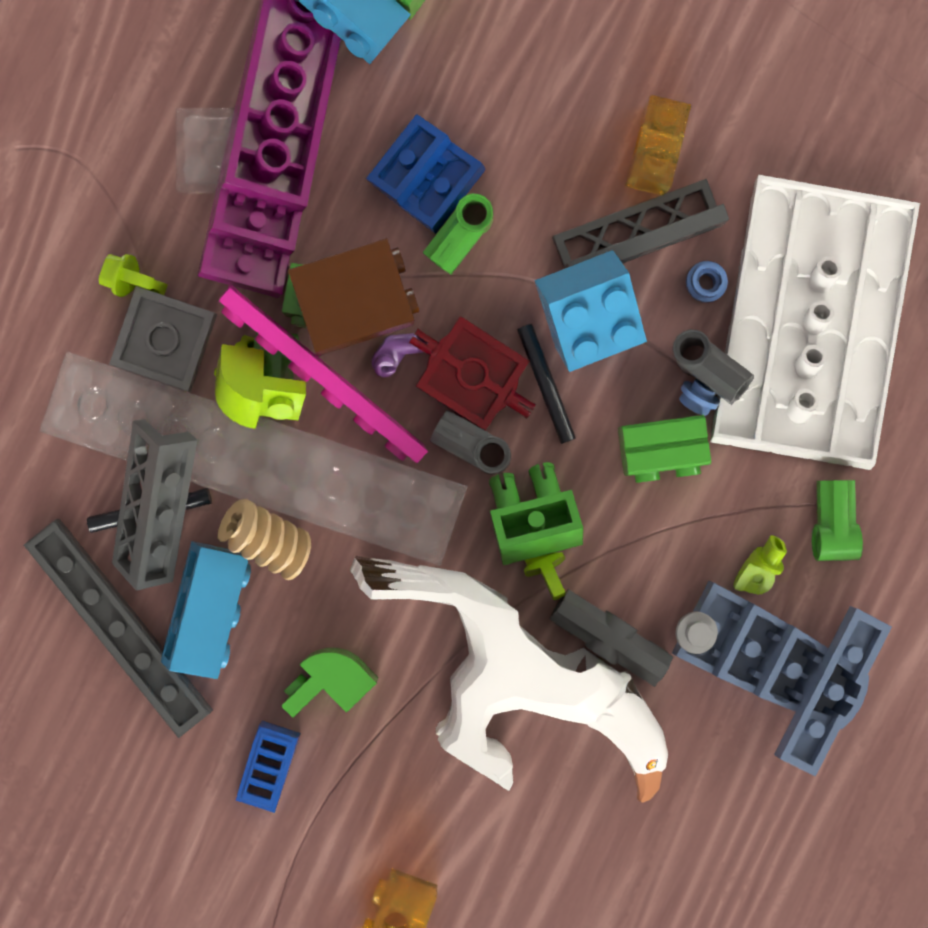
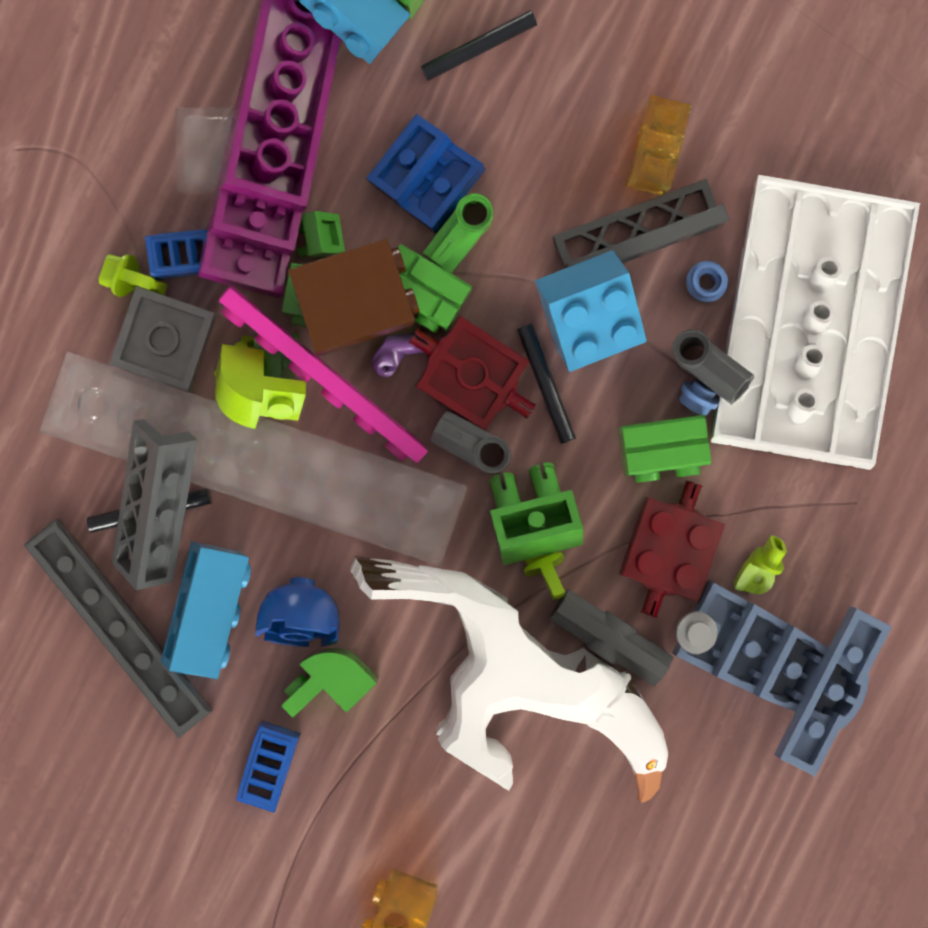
(172, 240): none -> blue slope
(265, 538): tan piece -> none
(298, 614): none -> blue cylinder
(322, 234): none -> bright green tile
(436, 291): none -> bright green brick
(479, 45): none -> black bar
(671, 549): none -> dark red plate
(836, 532): bright green piece -> none

